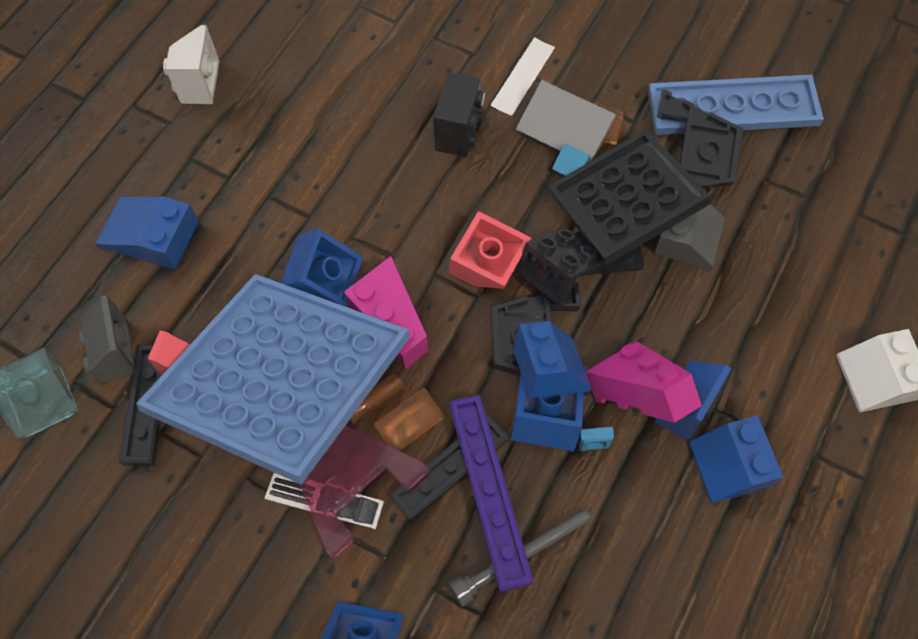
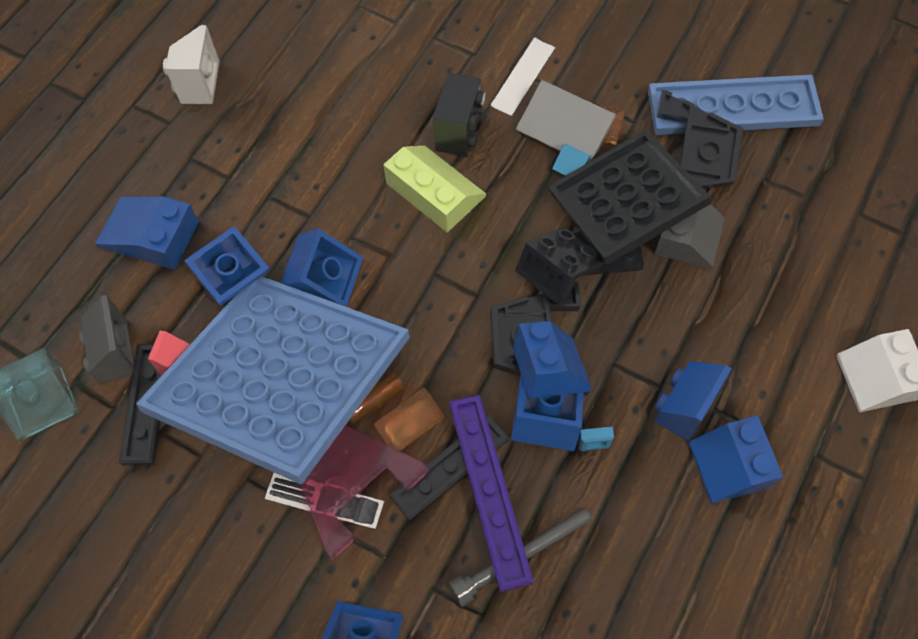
(226, 266): none -> blue slope
(385, 298): dark pink wedge -> none
(432, 185): none -> yellowish green slope
(487, 253): coral slope -> none
(646, 382): dark pink wedge -> none

